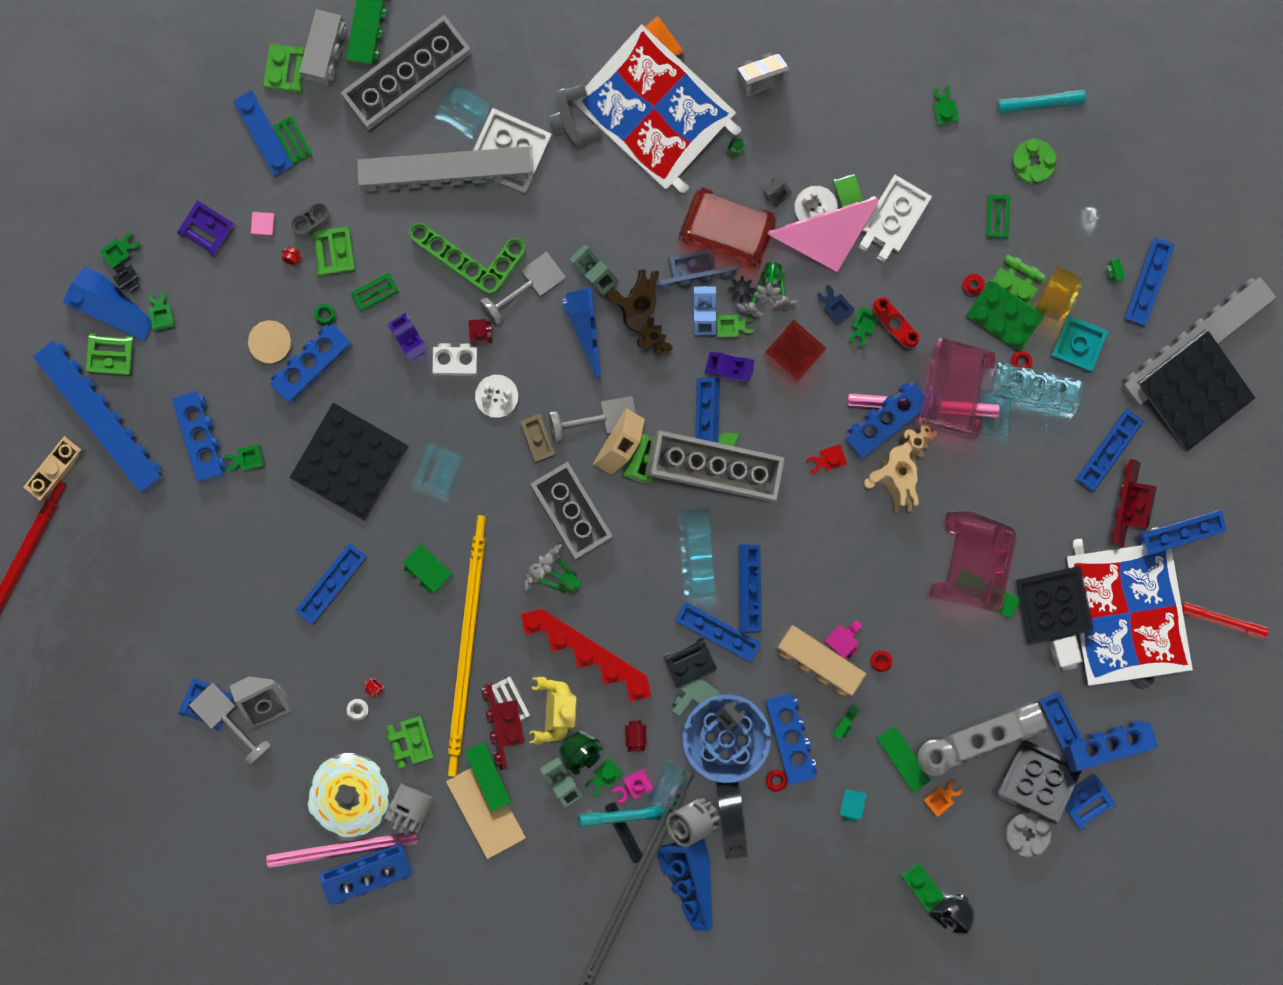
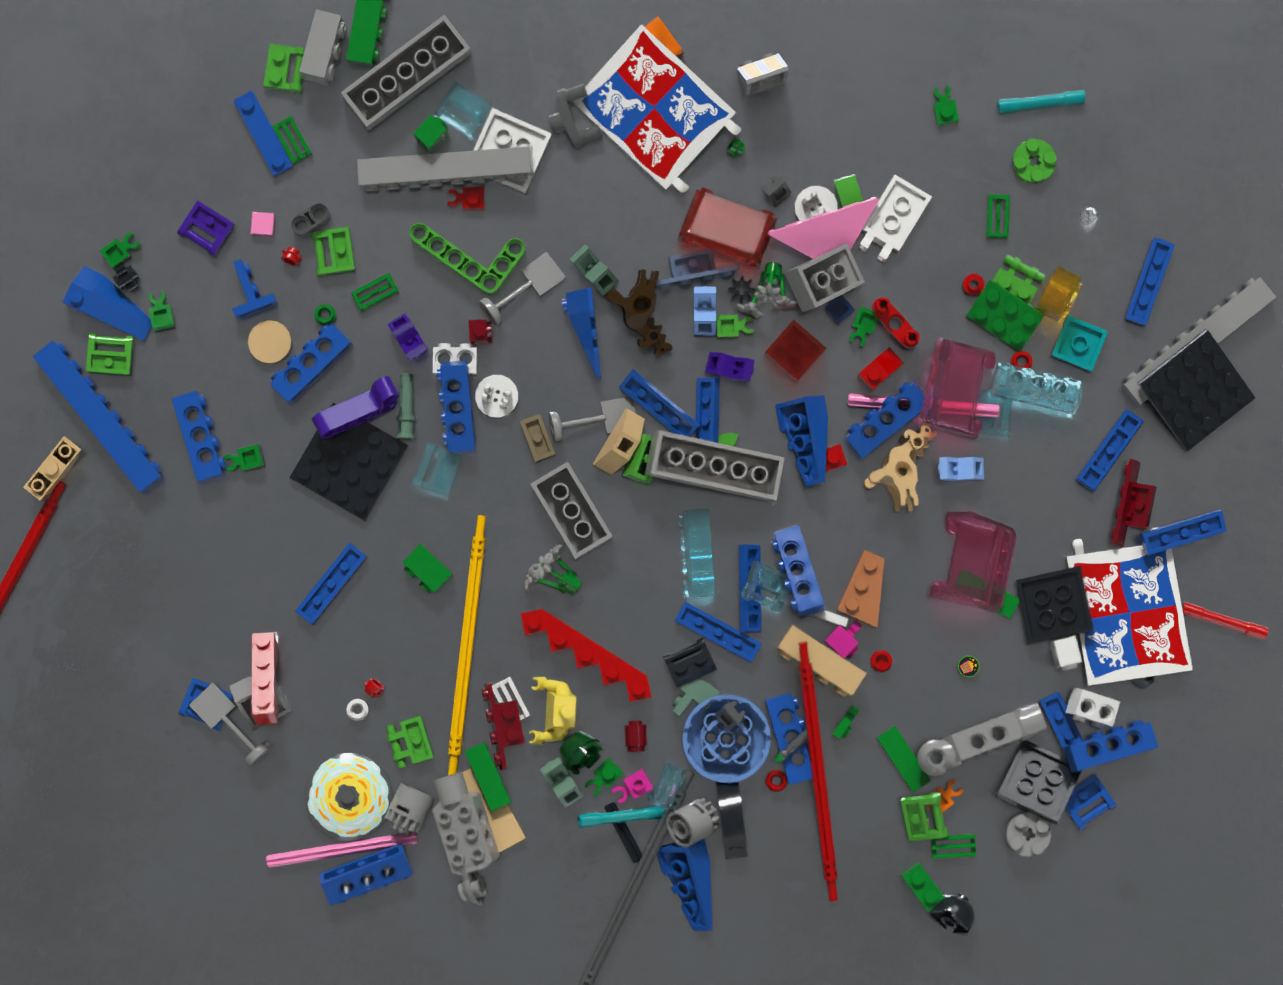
(251, 292): none -> blue bracket
(263, 678): none -> arch
(357, 410): none -> dark purple beam
(405, 417): none -> sand green pin
(431, 133): none -> green brick
(459, 372): none -> blue brick
(465, 834): none -> light grey brick
(472, 198): none -> red plate
(658, 405): none -> blue plate
(769, 580): none -> clear light blue plate
(796, 743): none -> dark grey piece
(803, 604): none -> blue brick
(806, 429): none -> blue wedge
(818, 771): none -> red axle
(824, 278): none -> light grey slope
(832, 618): none -> white tile
(852, 805): teal brick -> none
(863, 591): none -> nougat wedge
(880, 369): none -> red slope
(917, 819): none -> bright green plate
(961, 468): none -> light blue brick
(968, 666): none -> tile
(972, 845): none -> green tile
(1092, 708): none -> white brick
(1115, 270): green plate -> none

